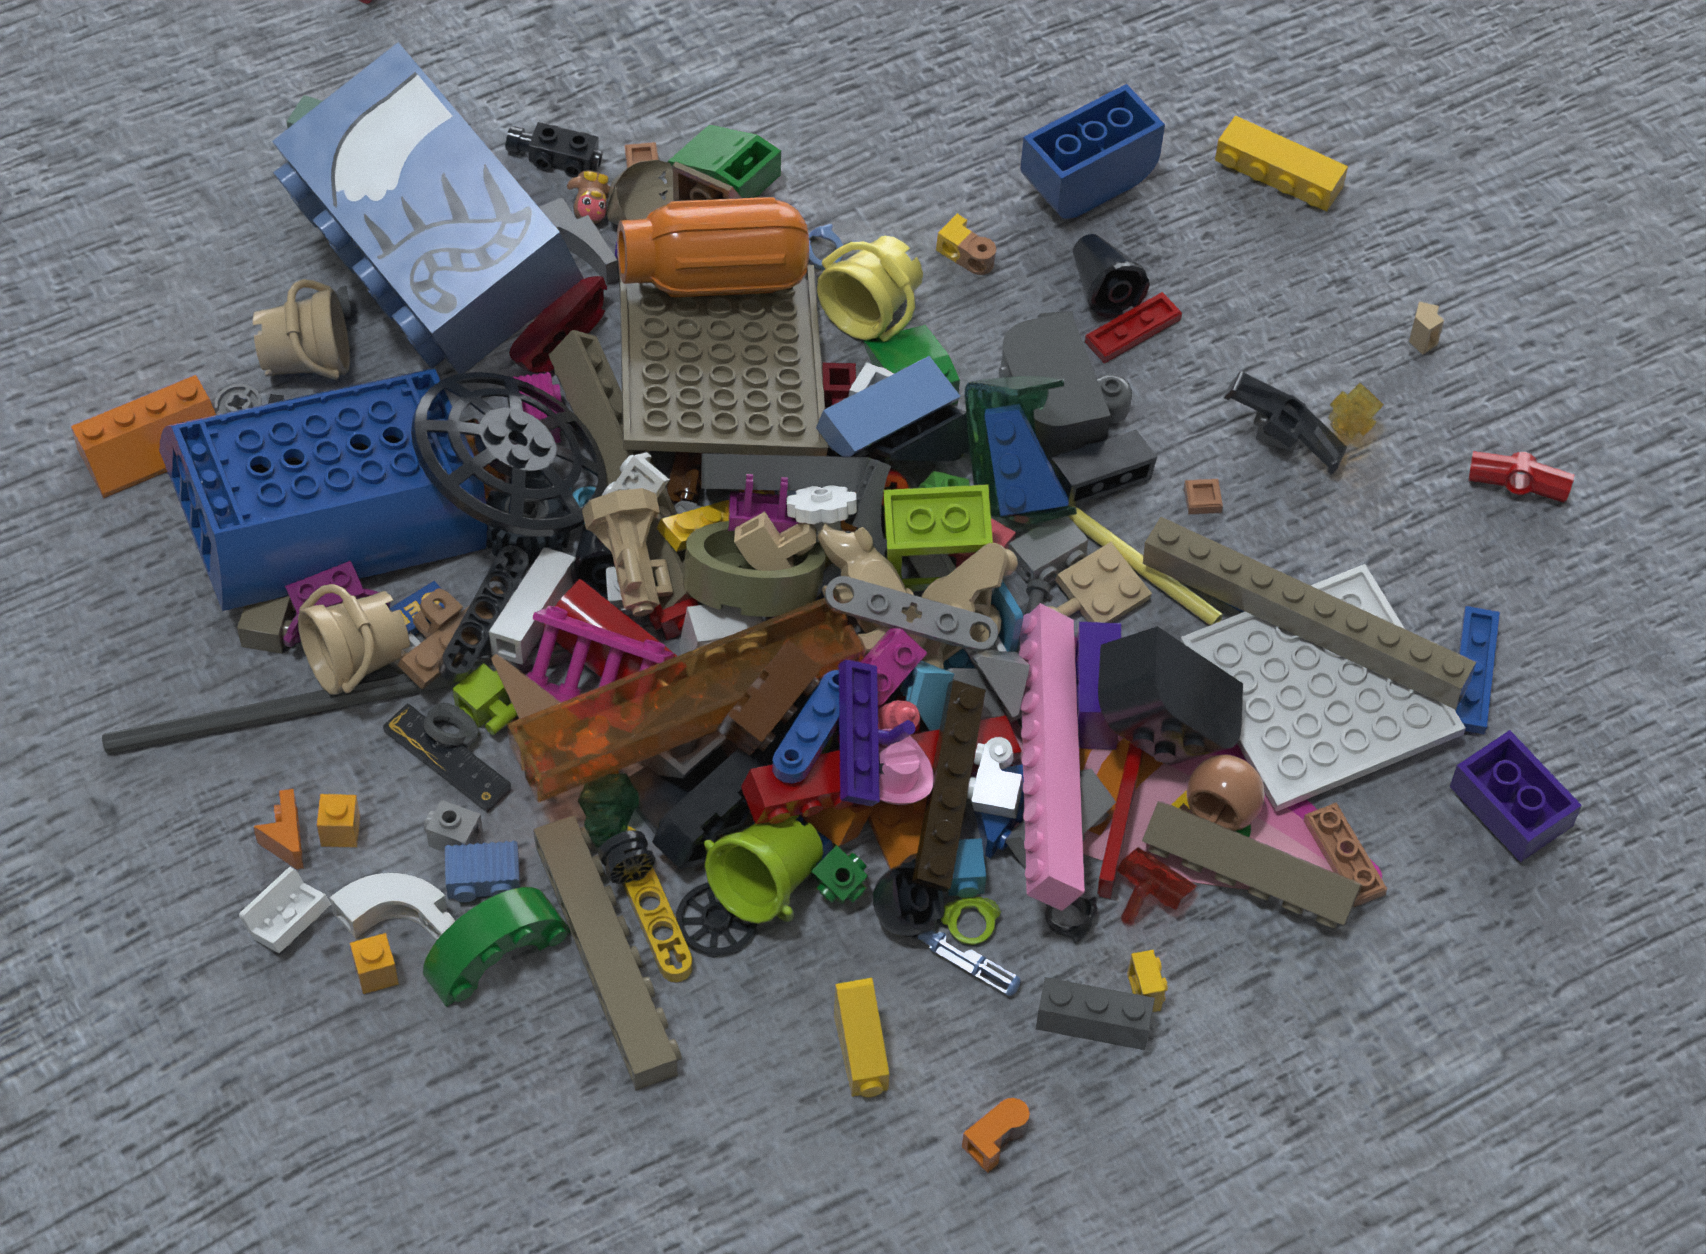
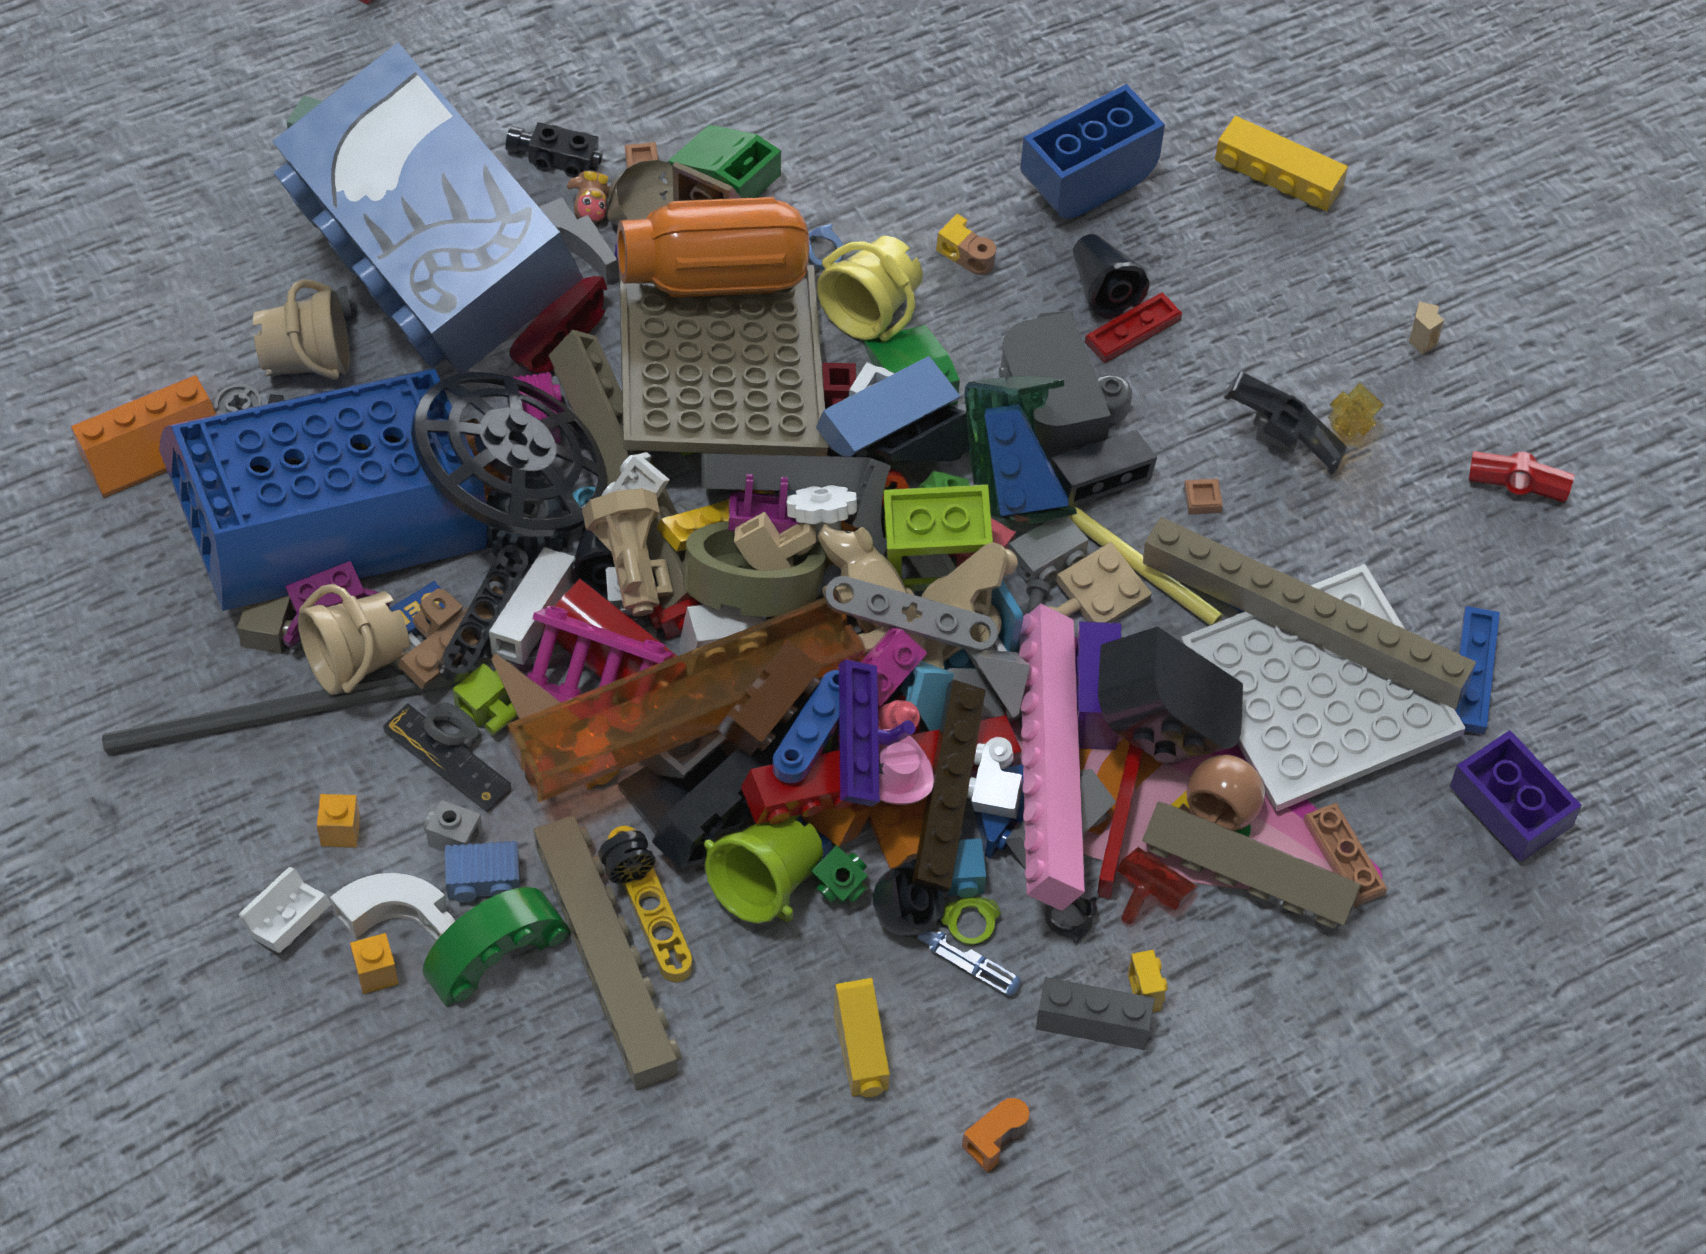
(283, 836): orange slope -> none
(608, 806): clear green brick -> none
(685, 477): reddish brown hinge -> none
(715, 920): black wheel -> none

